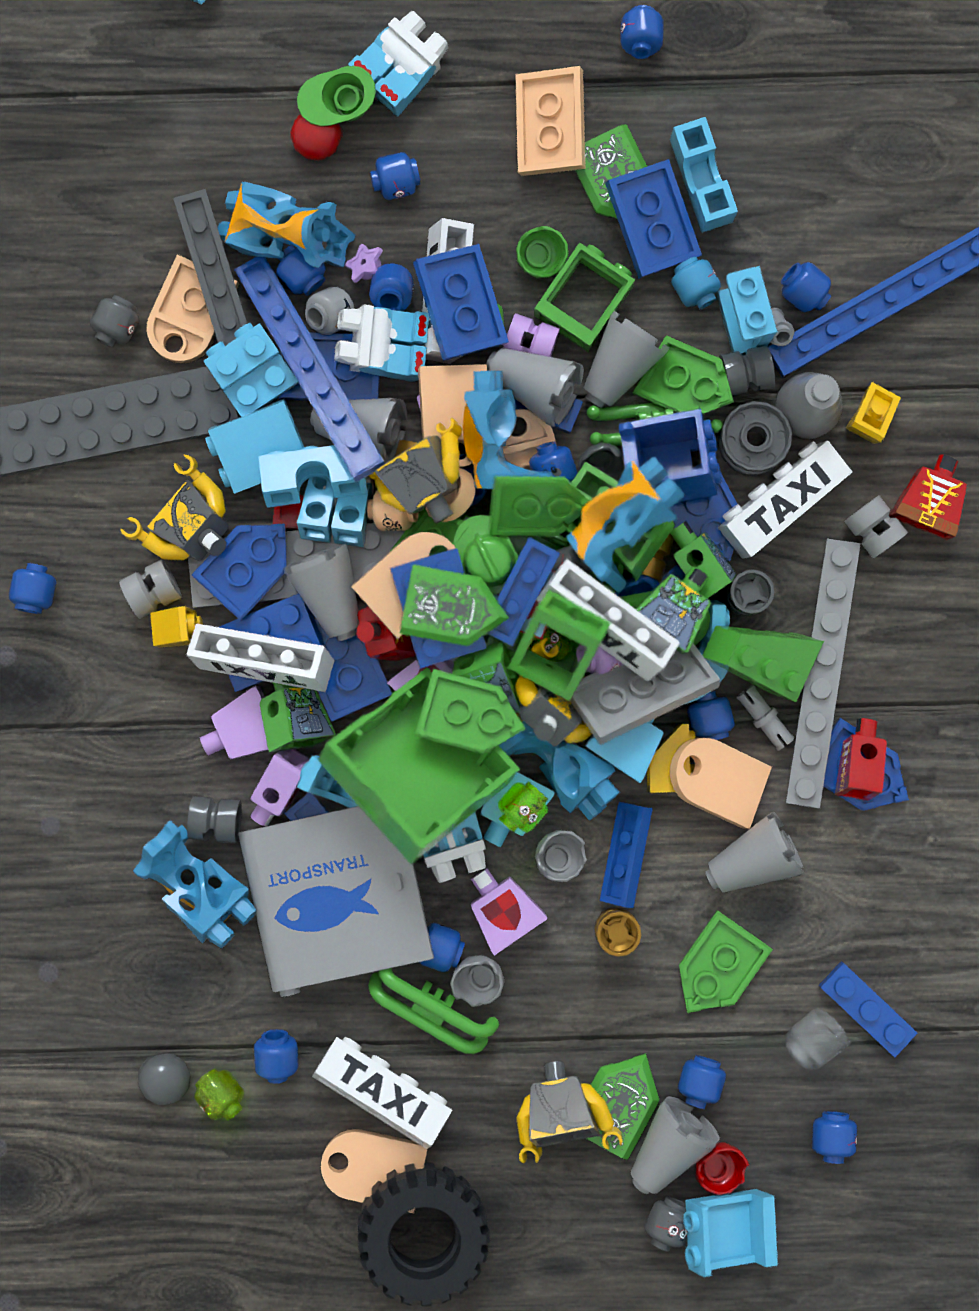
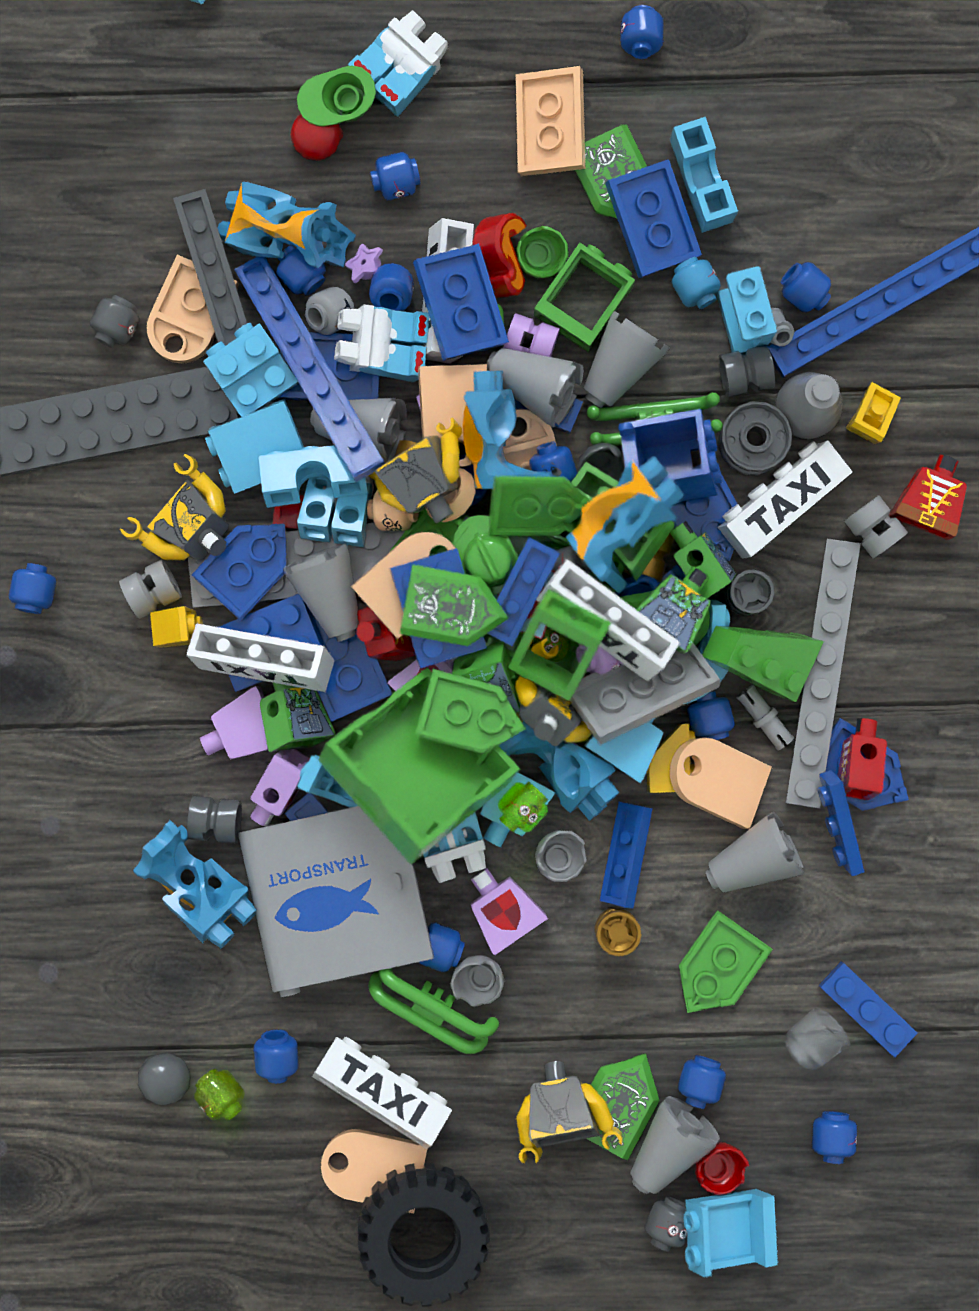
(500, 259): none -> red animal
(686, 380): bright green tile -> none
(840, 823): none -> blue plate

